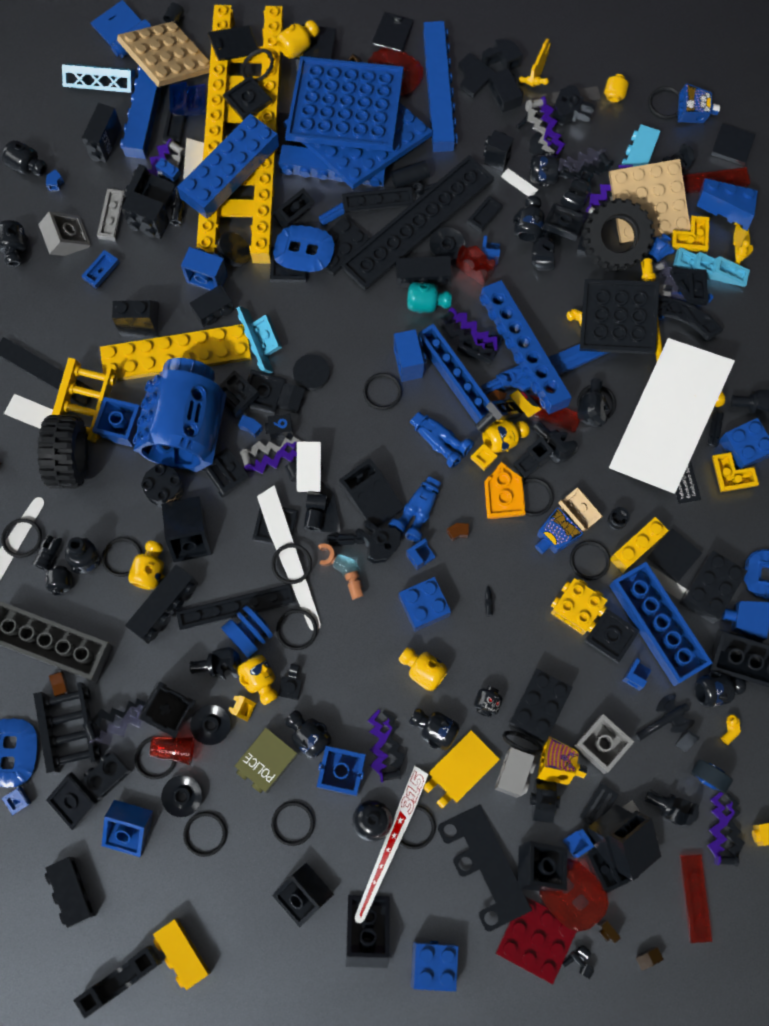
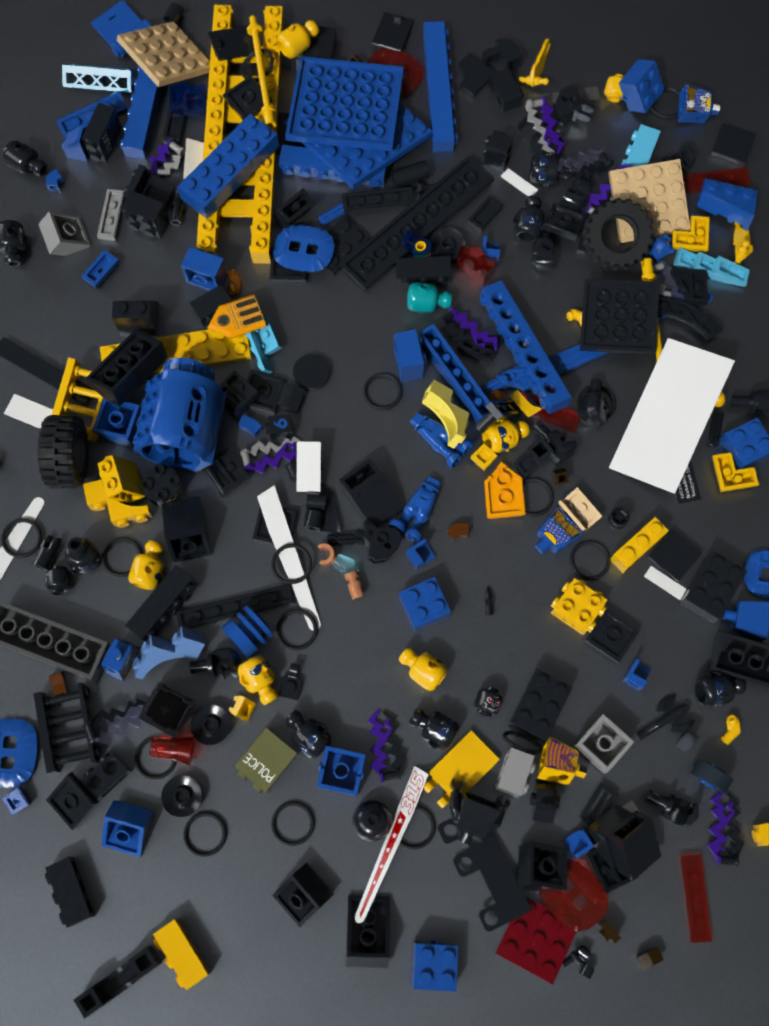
(74, 145): none -> blue slope
(83, 115): none -> blue plate
(119, 513): none -> yellow arch
(120, 658): none -> blue torso
(121, 479): none -> yellow brick
(127, 367): none -> black slope
(168, 169): blue piece -> none
(184, 644): none -> medium blue arch
(233, 249): black tile -> none
(236, 283): none -> clear orange arm
(238, 317): none -> light orange tile
(267, 110): none -> yellow bar
(419, 247): none -> clear blue piece
(454, 418): none -> light yellow arch
(475, 814): none -> black torso
(555, 476): none -> dark brown piece
(641, 86): none -> blue brick
(660, 624): blue brick -> none

